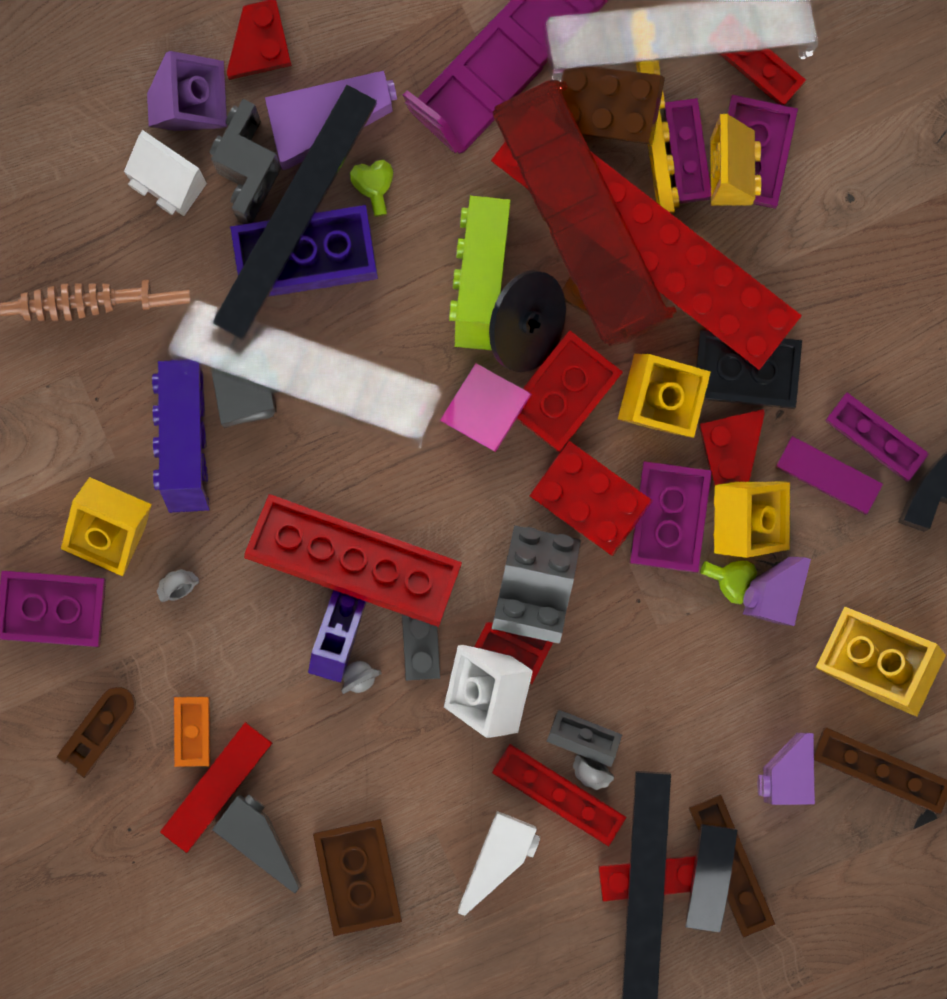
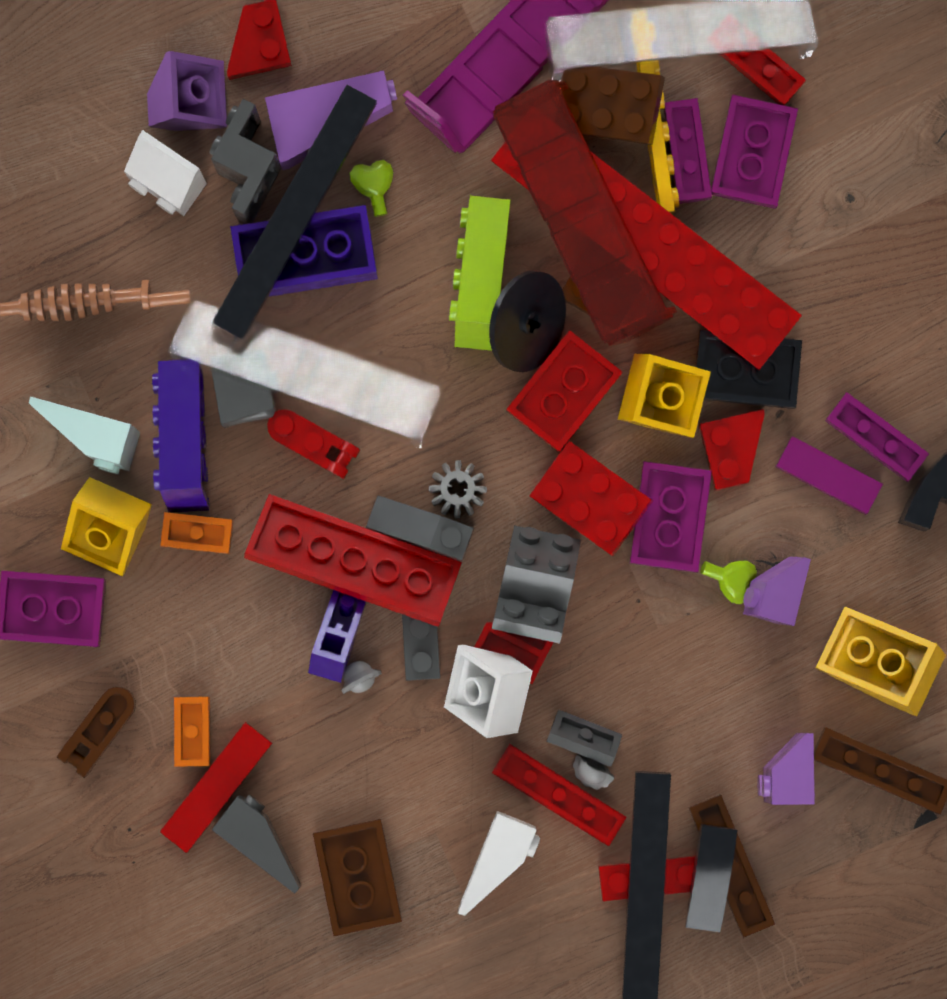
(98, 437): none -> light aqua slope
(176, 585): light grey piece -> none
(197, 533): none -> orange plate
(311, 441): none -> red plate
(420, 528): none -> dark grey slope
(461, 478): none -> light grey gear
(485, 407): dark pink piece -> none
(733, 163): yellow slope -> none
(751, 518): yellow slope -> none

